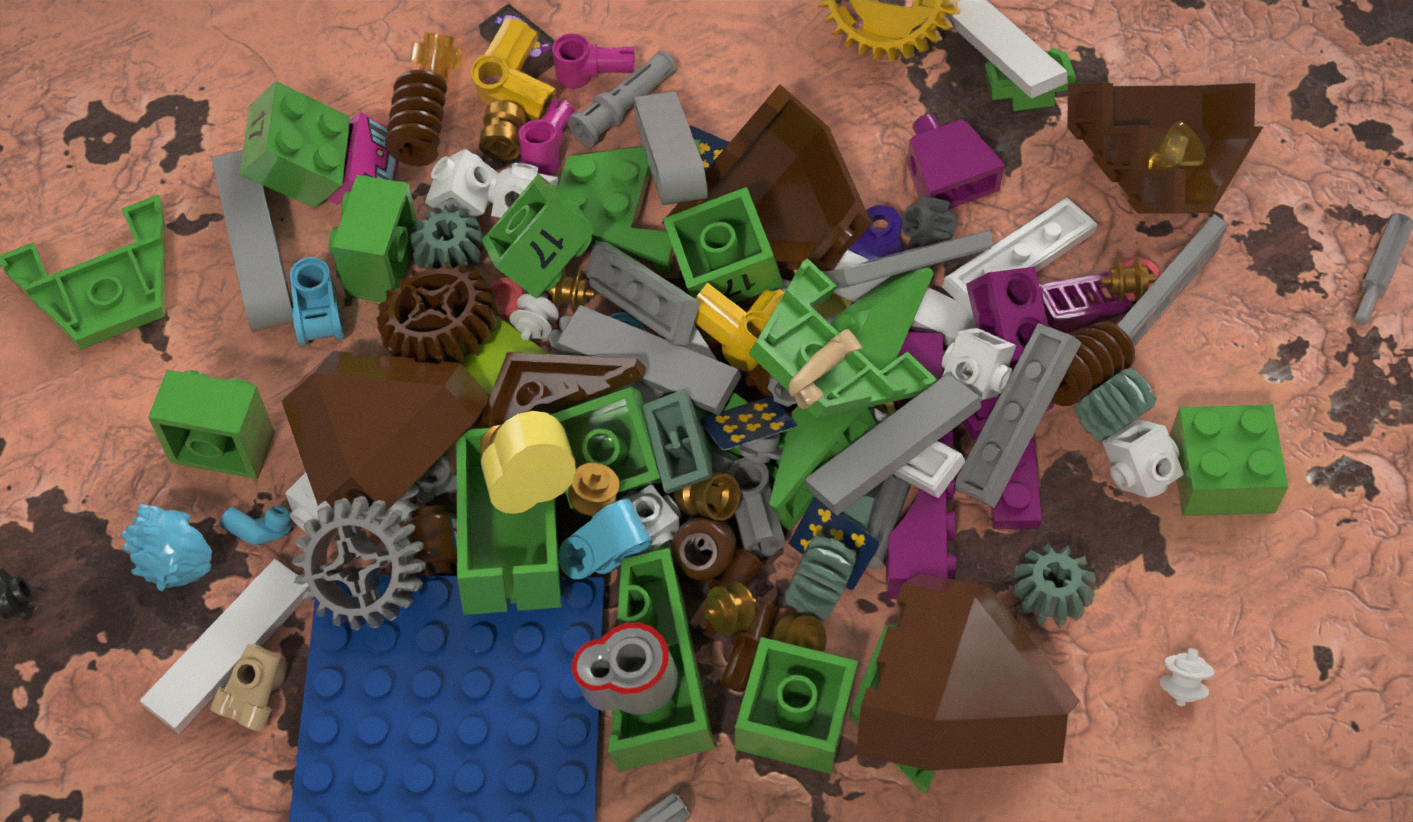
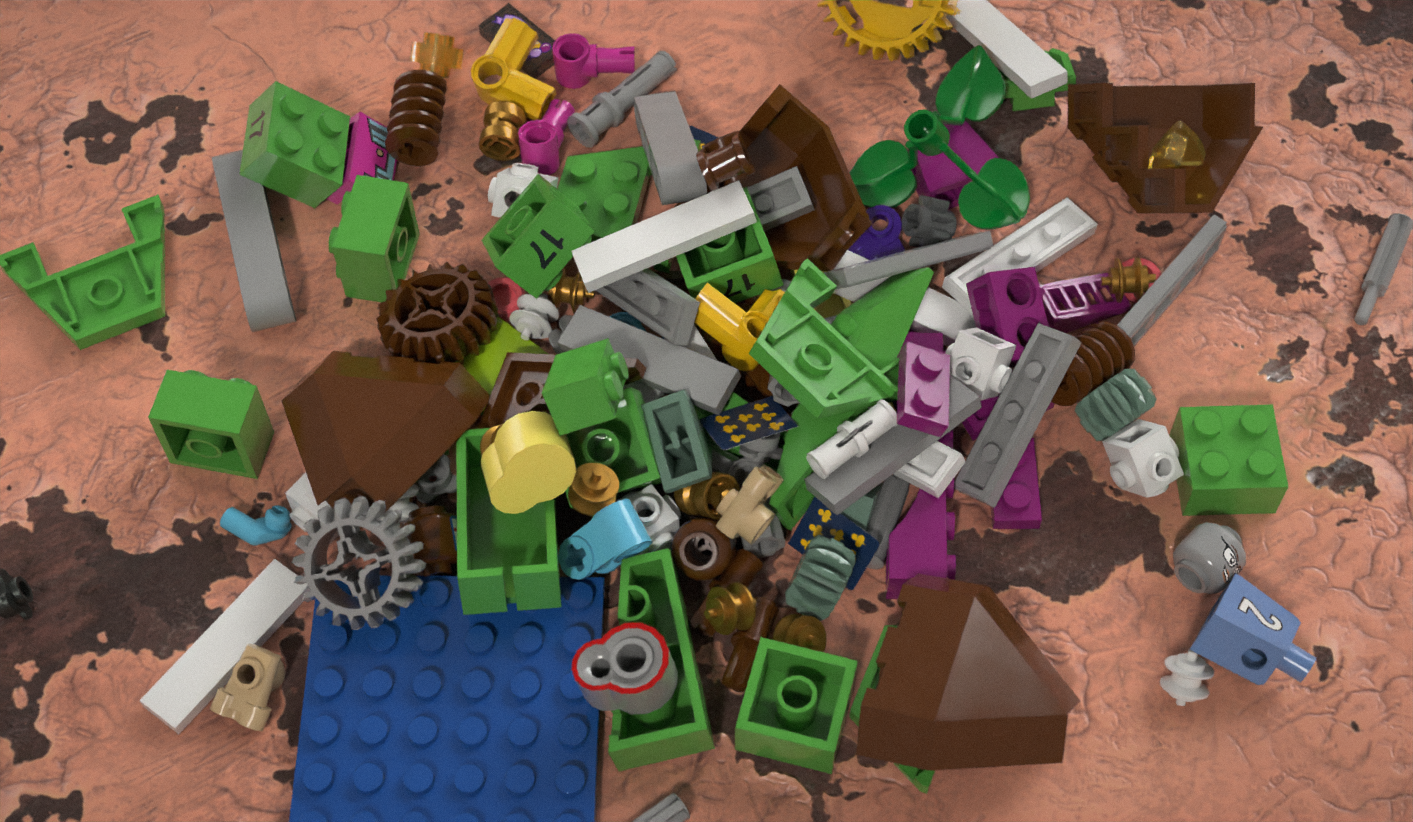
(166, 547): medium azure hair -> none
(315, 308): medium azure piece -> none
(447, 239): sand green gear -> none
(460, 183): white brick -> none
(585, 386): none -> bright green brick
(664, 236): none -> white tile
(725, 161): none -> reddish brown piece
(744, 510): none -> tan plate
(780, 198): none -> light grey plate
(824, 360): tan arm -> none
(852, 439): none -> white pin
(923, 389): none -> plate
(970, 91): none -> green plant
(1054, 585): sand green gear -> none
(1209, 558): none -> light grey head
(1252, 635): none -> medium blue torso

